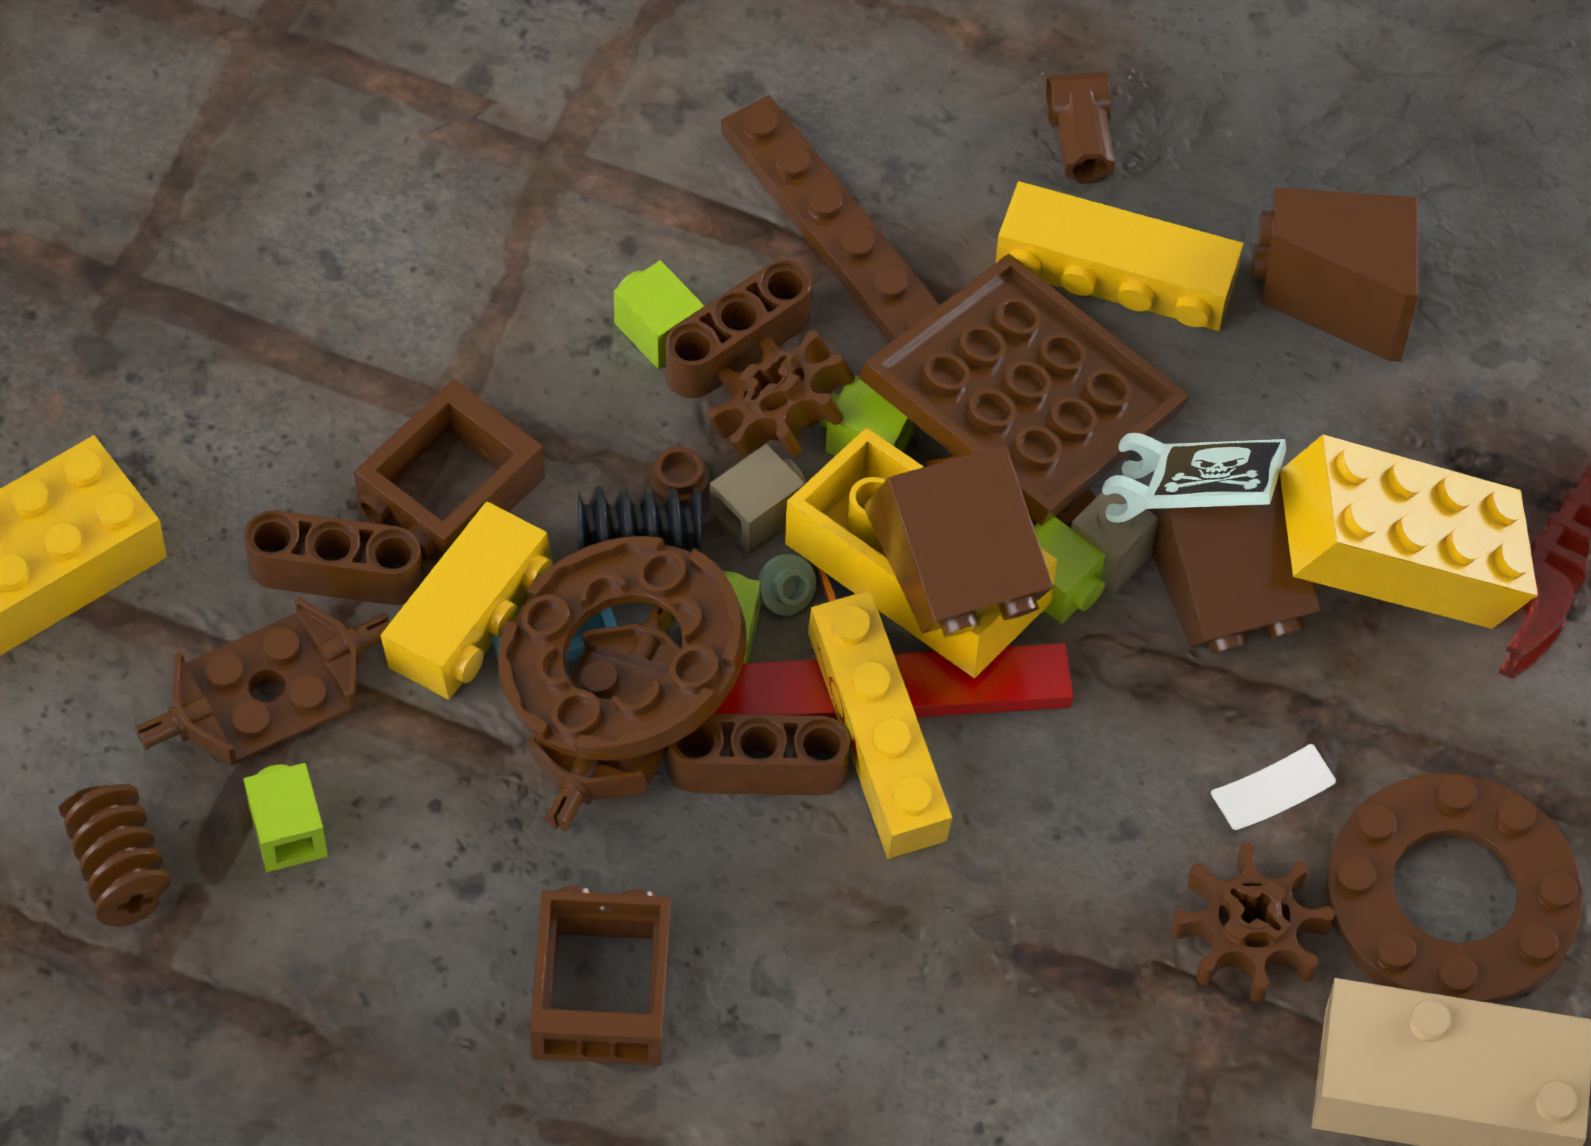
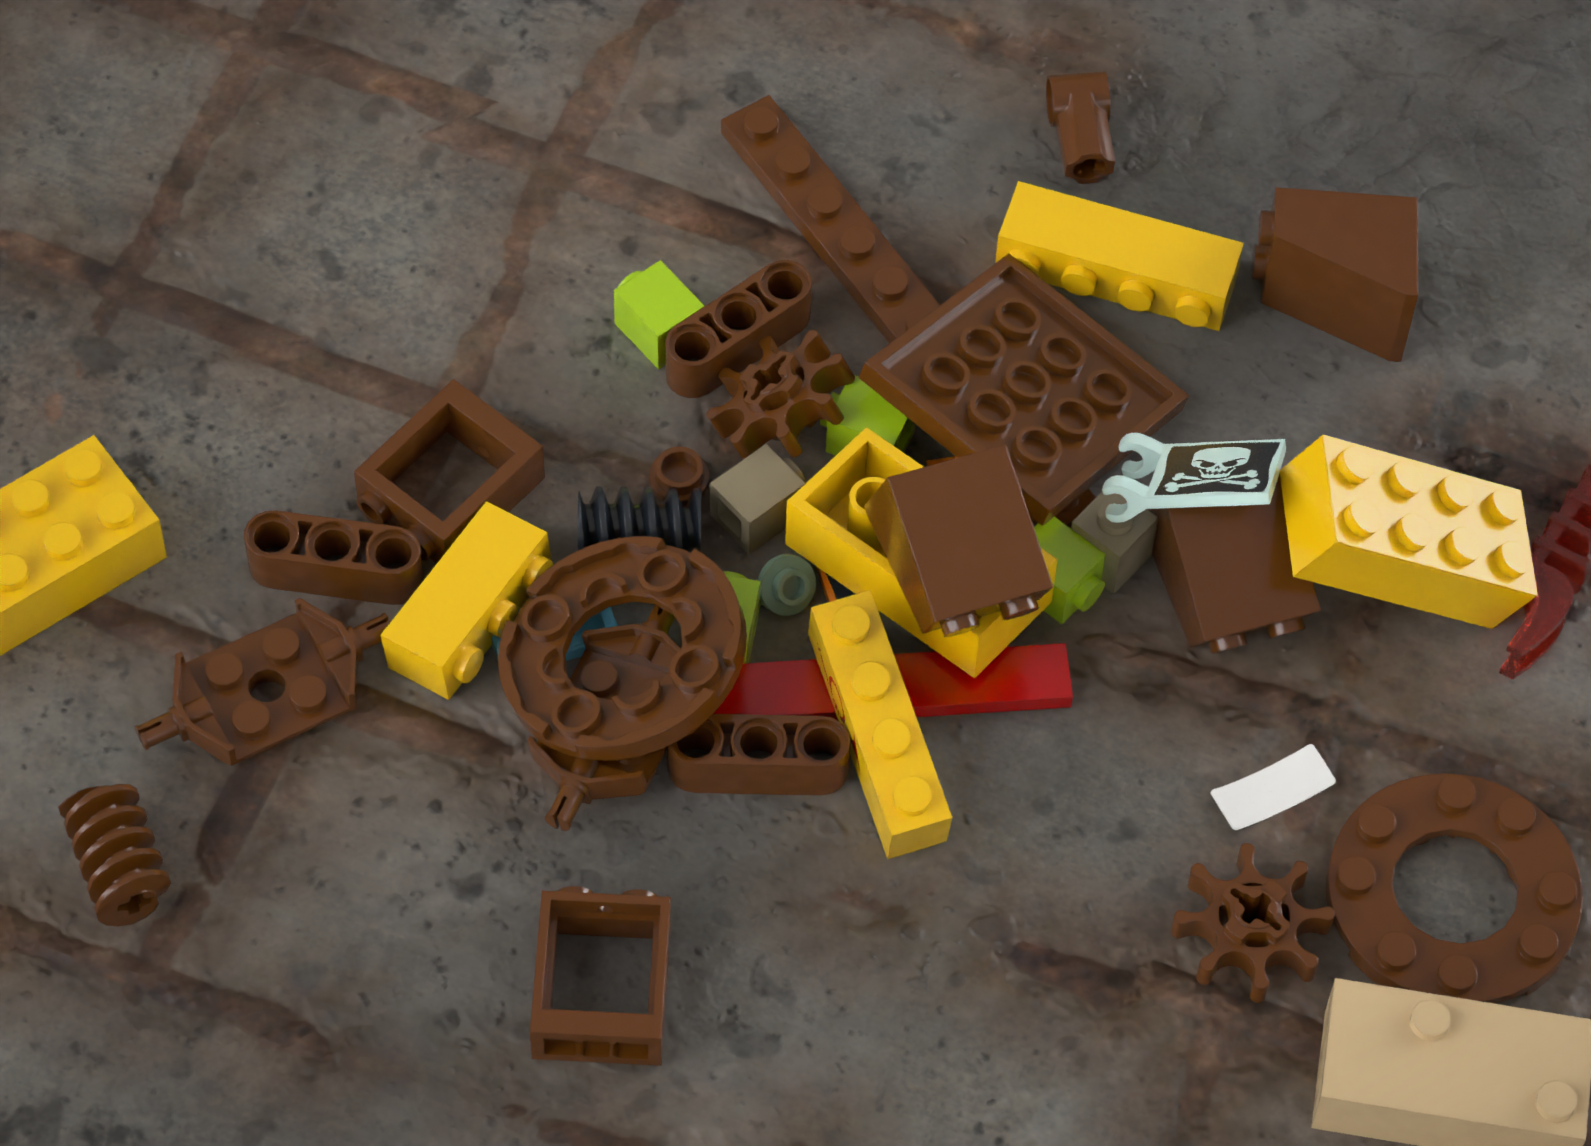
(285, 816): lime brick -> none

